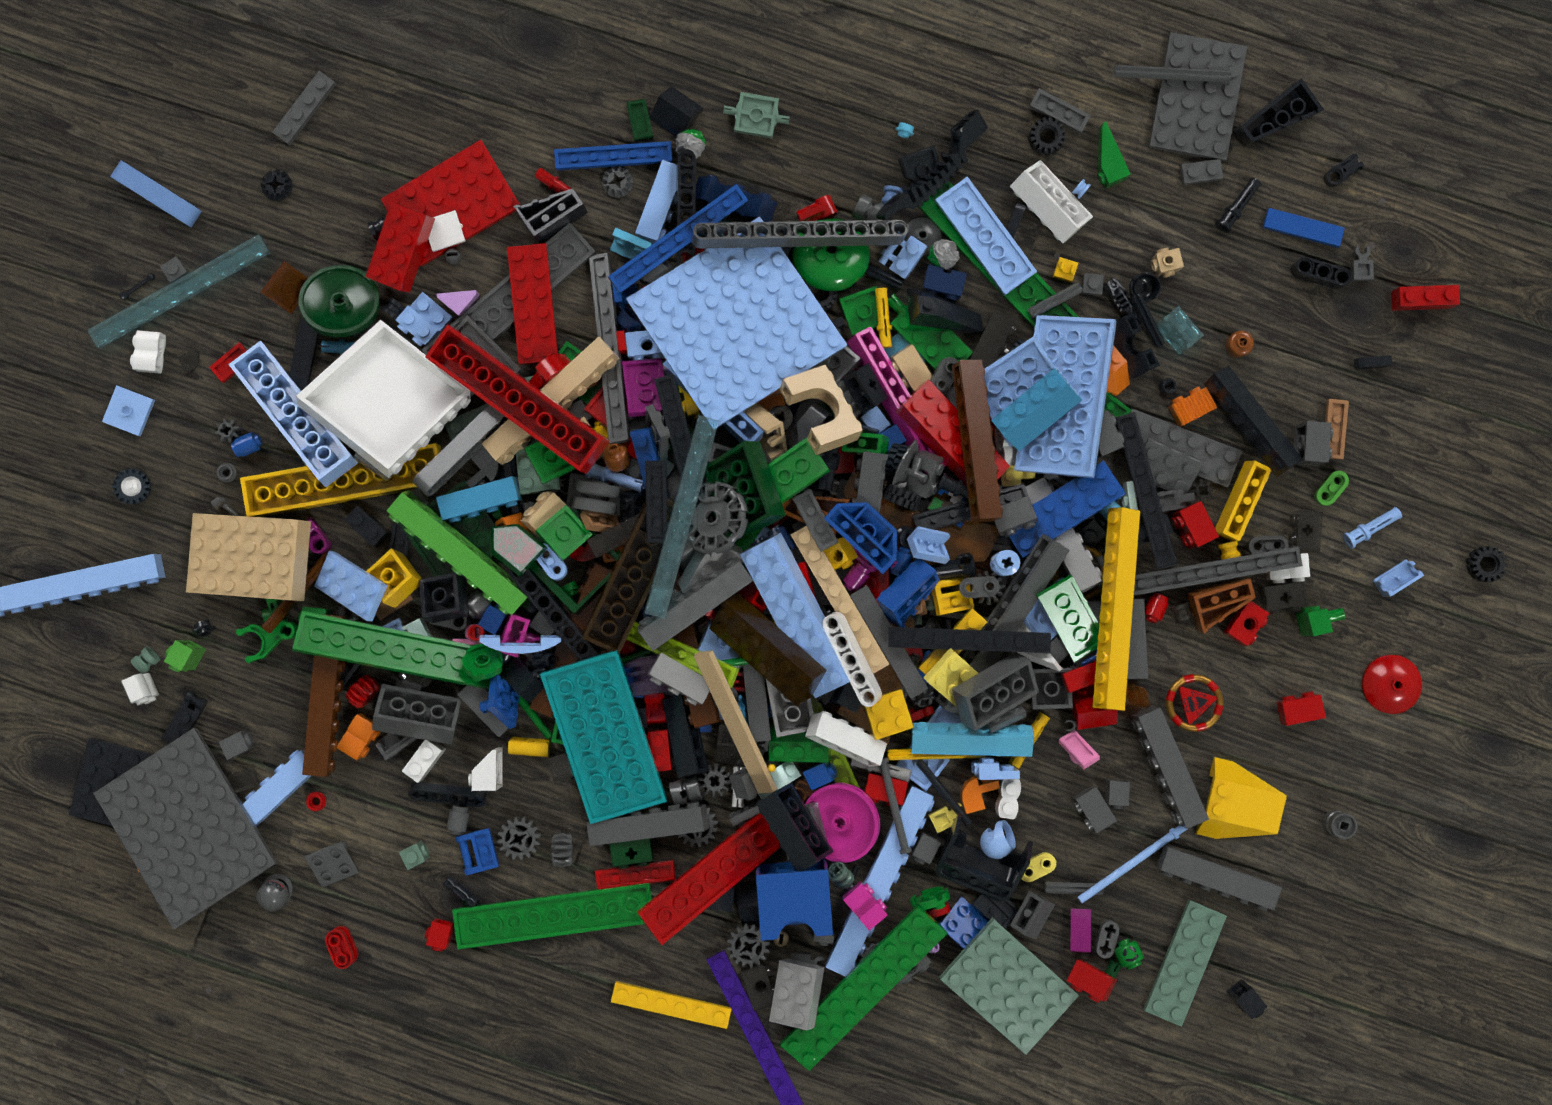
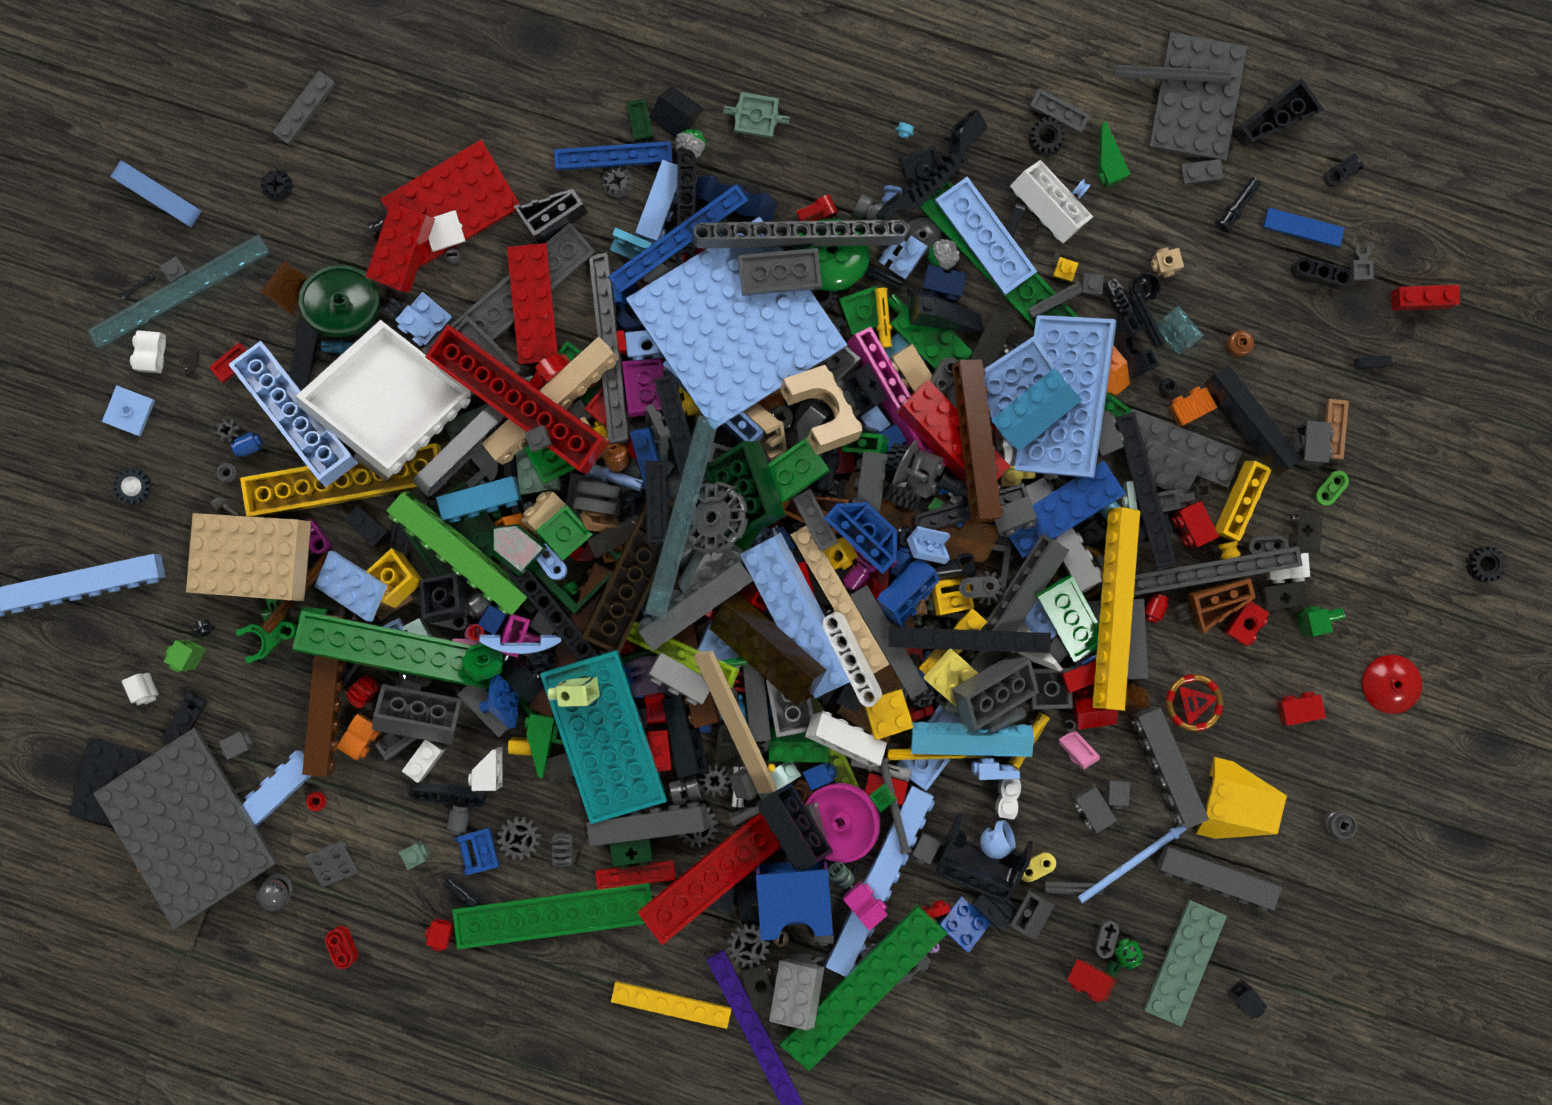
(146, 659): sand green wheel -> none
(459, 301): lavender slope -> none
(538, 438): none -> dark grey plate
(539, 736): none -> green slope
(551, 181): red axle -> none
(575, 692): none -> yellowish green torso
(779, 272): none -> dark grey plate
(883, 797): none -> green tile
(931, 898): green plate -> none
(942, 818): light yellow plate -> none
(943, 792): black bar -> none
(971, 793): orange brick -> none
(1008, 986): sand green plate -> none
(1012, 560): light blue piece -> none
(1080, 930): magenta slope -> none
(1364, 532): light blue pin -> none
(1397, 578): light blue hinge -> none

